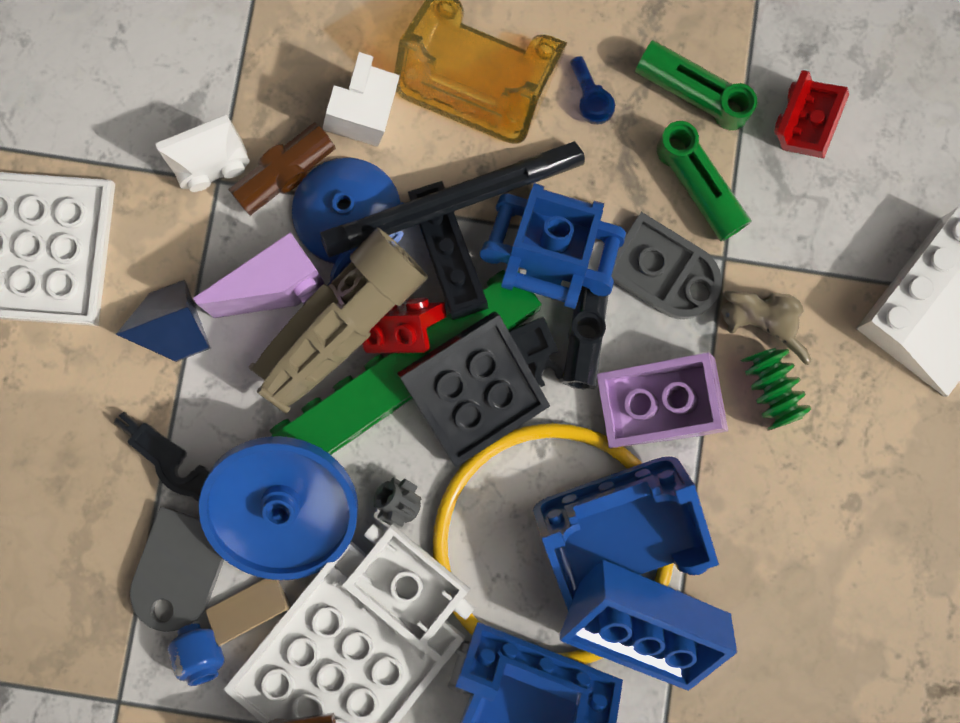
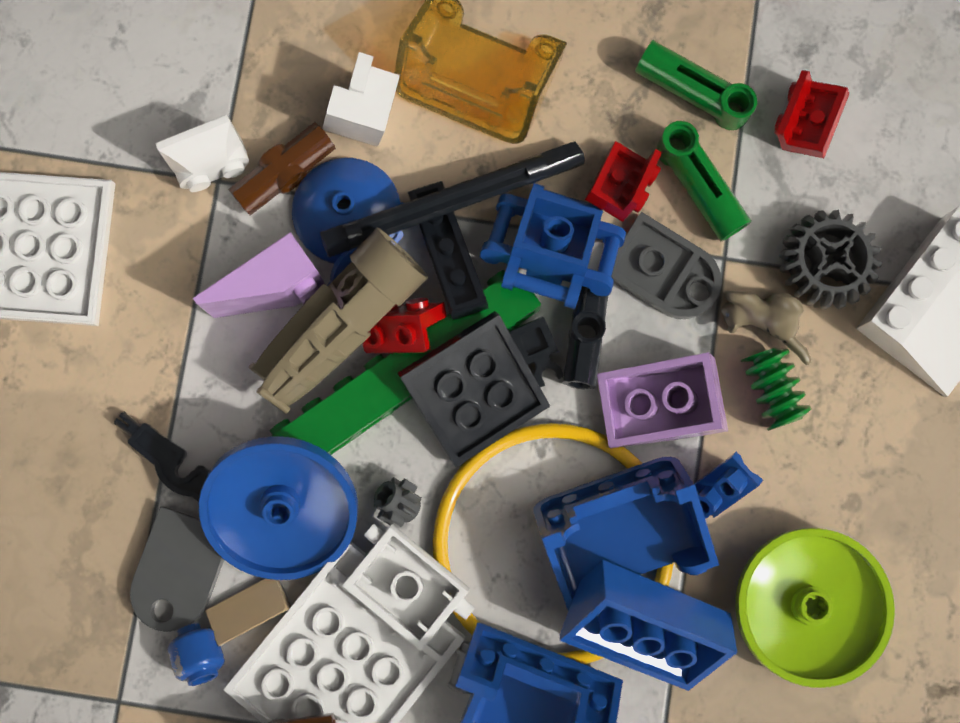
(167, 324): dark blue slope -> none
(596, 103): clear blue plate -> none
(623, 181): none -> red bracket
(725, 485): none -> blue hips
(815, 607): none -> lime dish
(842, 268): none -> dark grey gear

